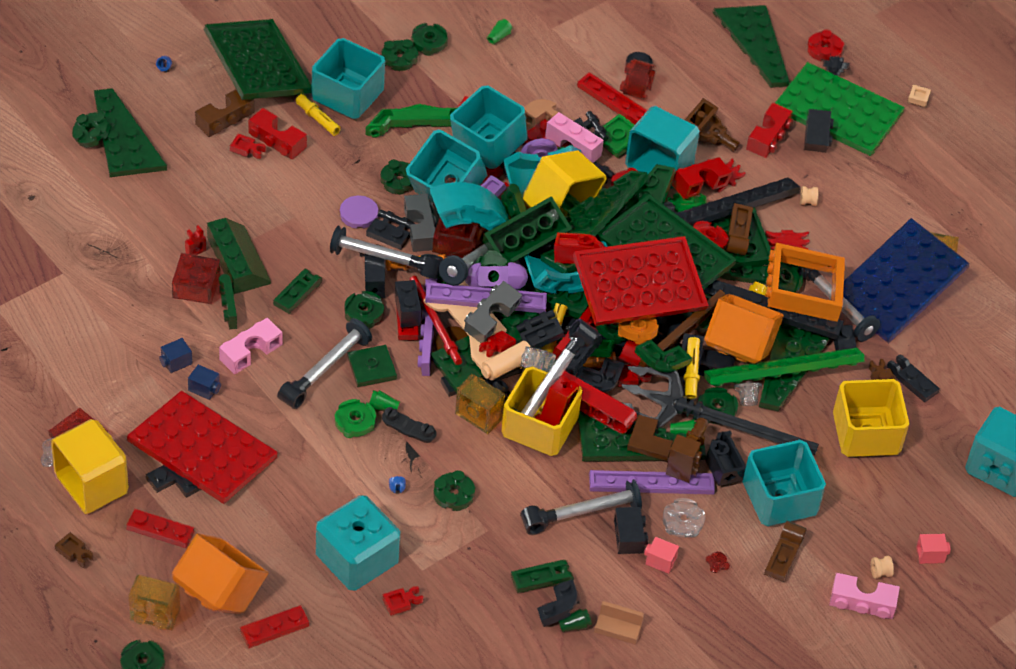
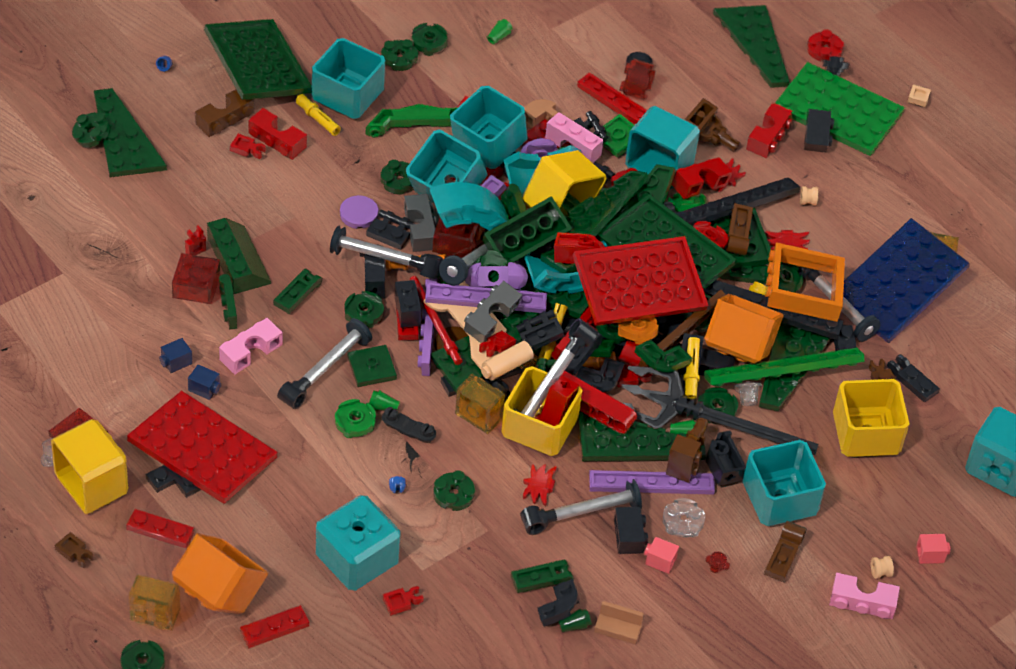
(537, 358): clear brick -> none
(539, 483): none -> red piece
(645, 442): reddish brown tile -> none

